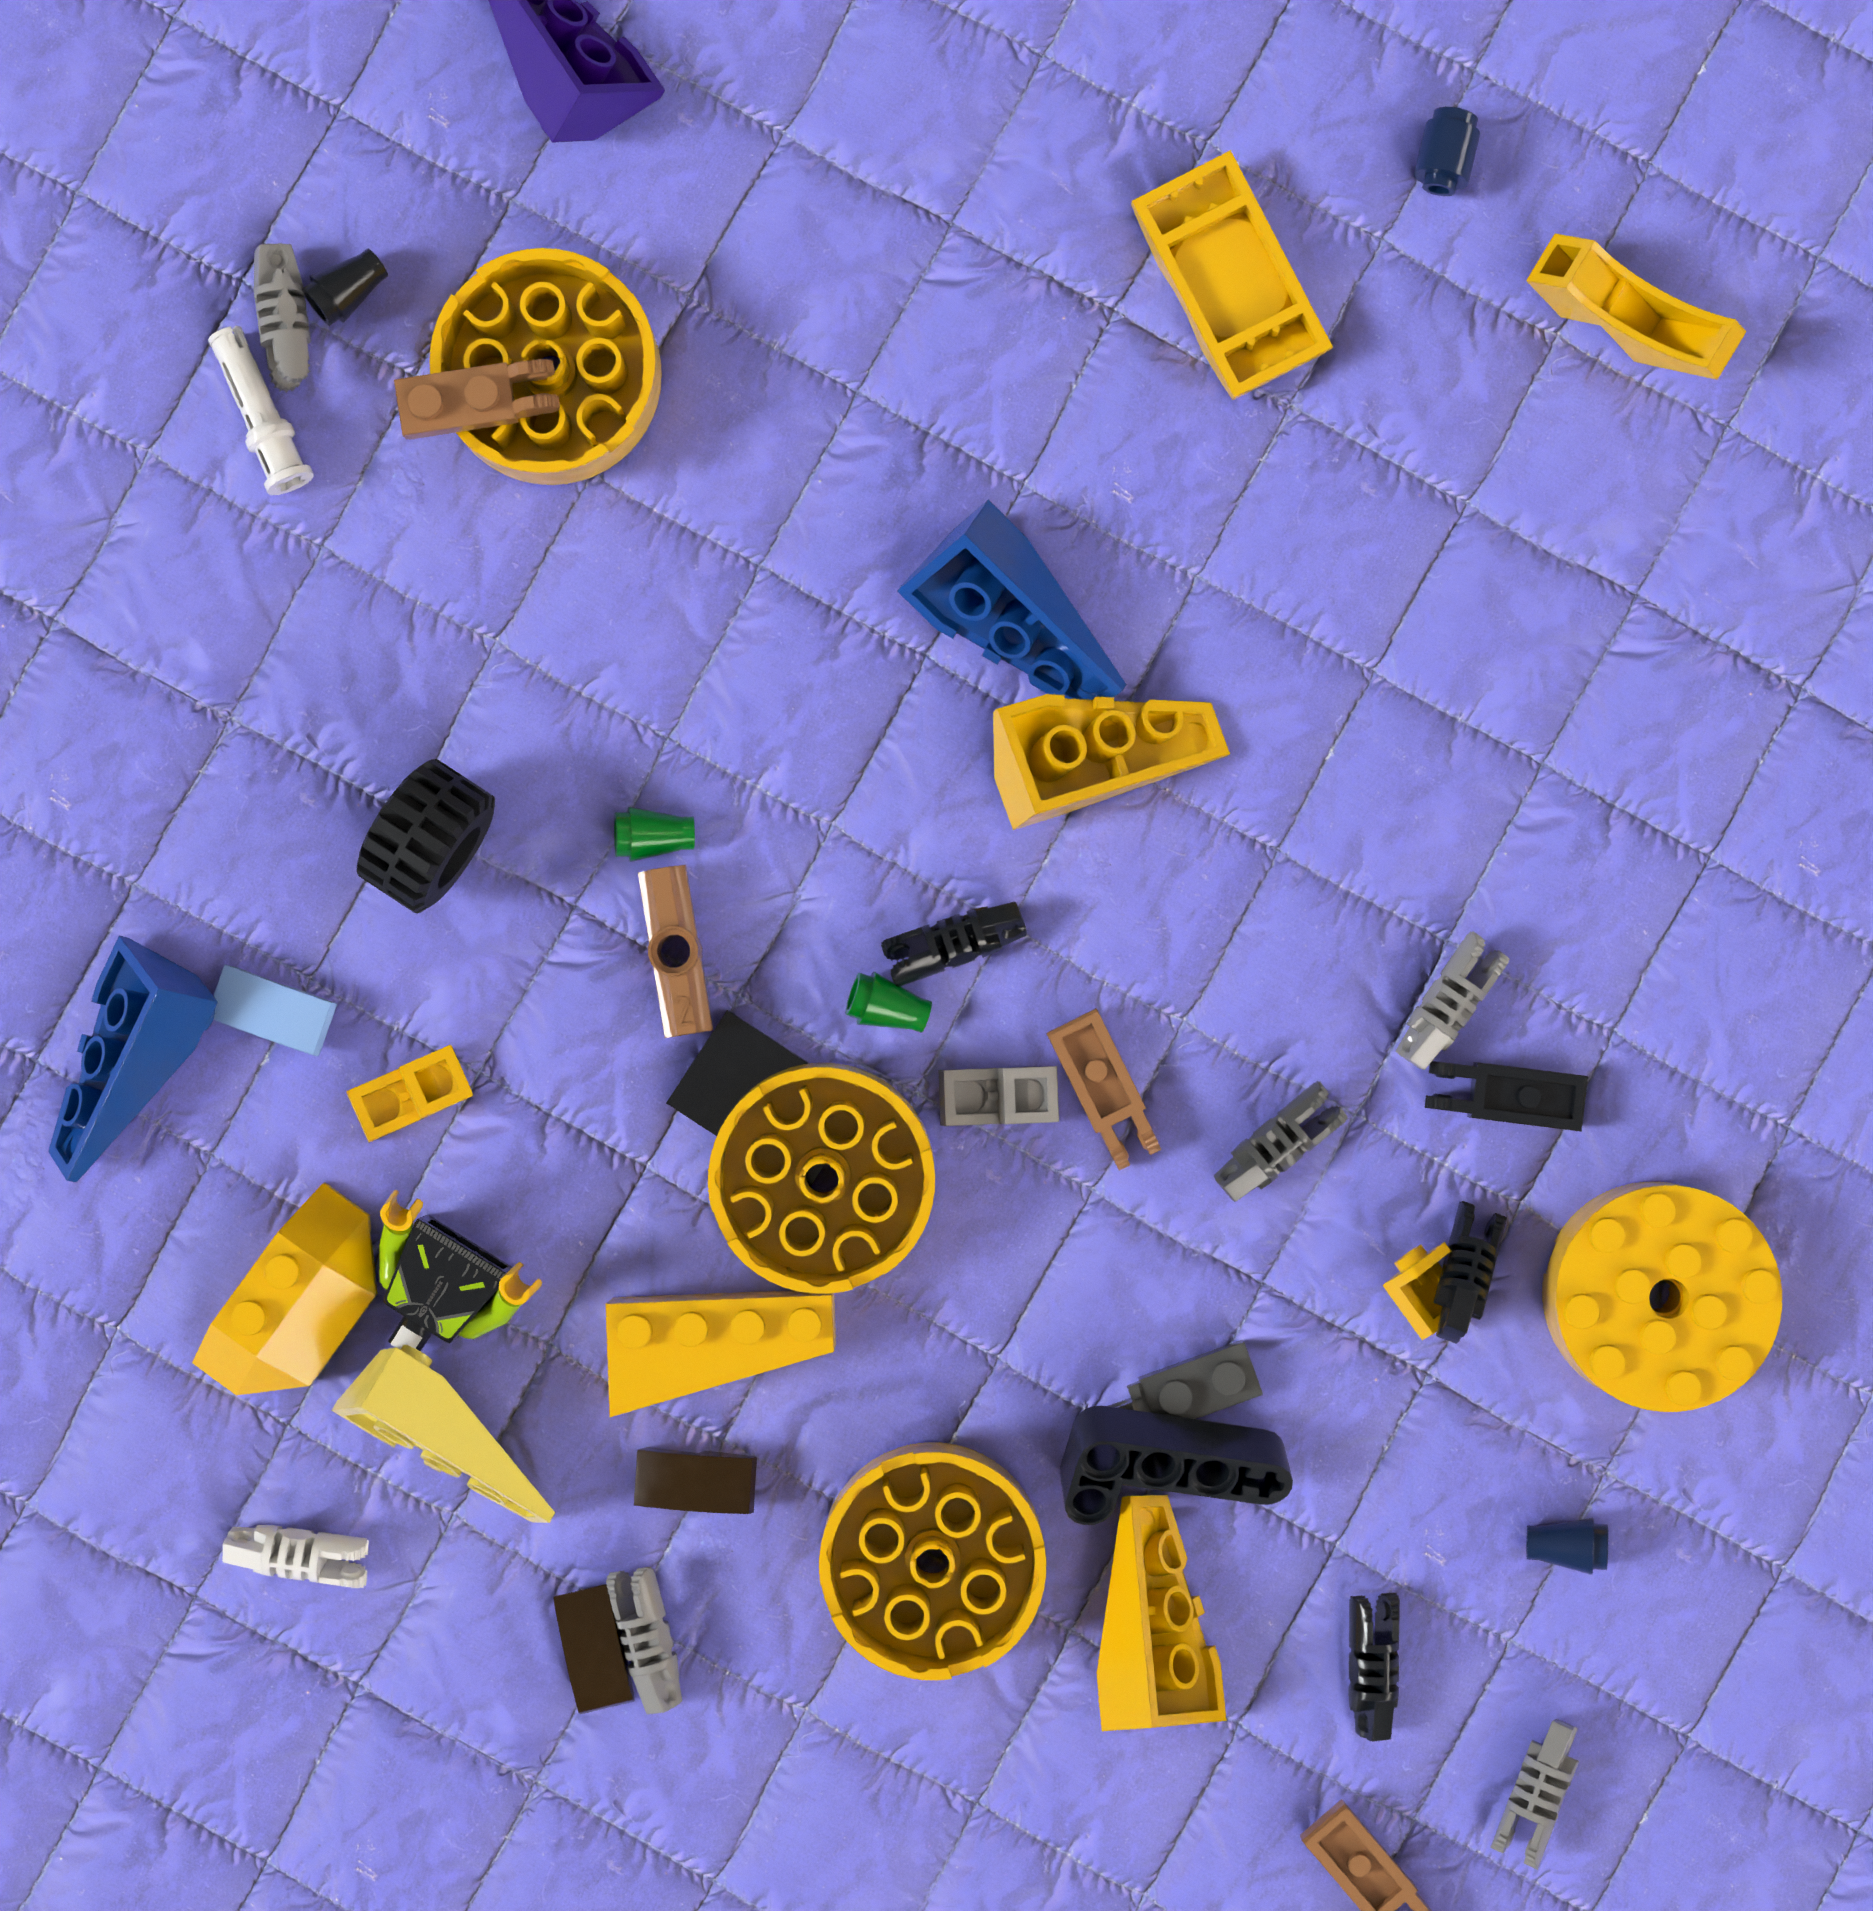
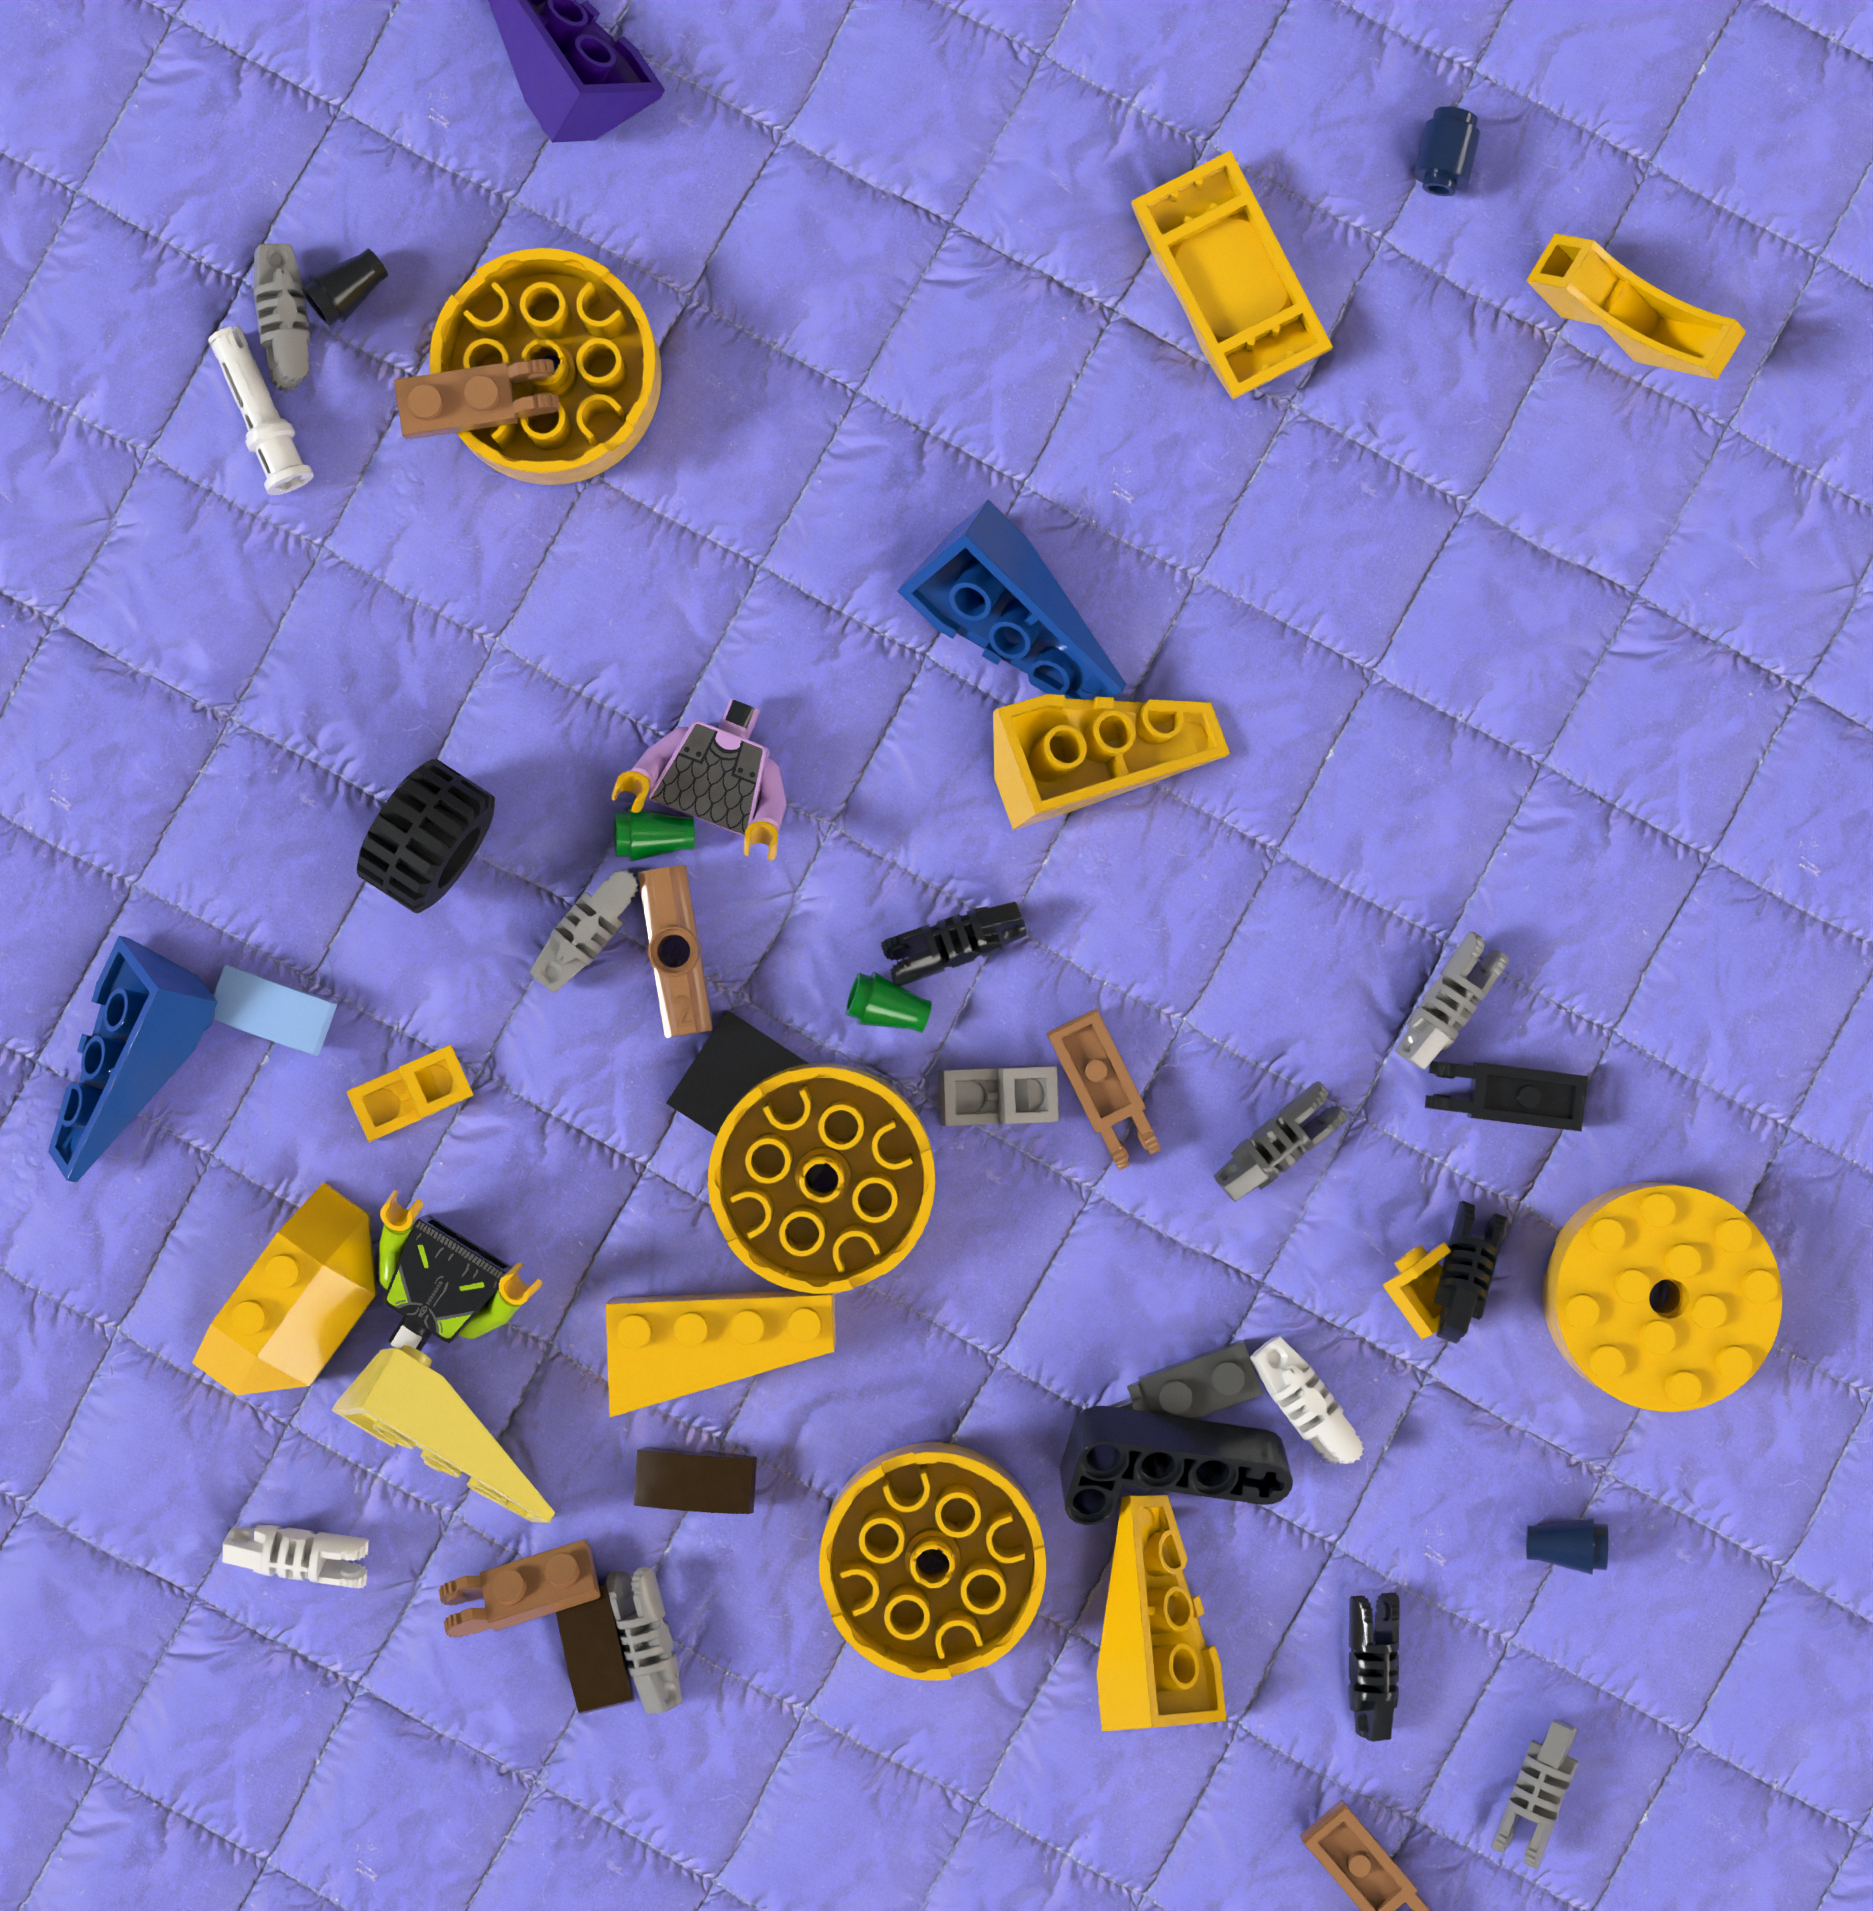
(522, 1590): none -> medium nougat hinge
(584, 931): none -> light grey hinge
(714, 777): none -> torso
(1306, 1402): none -> white hinge

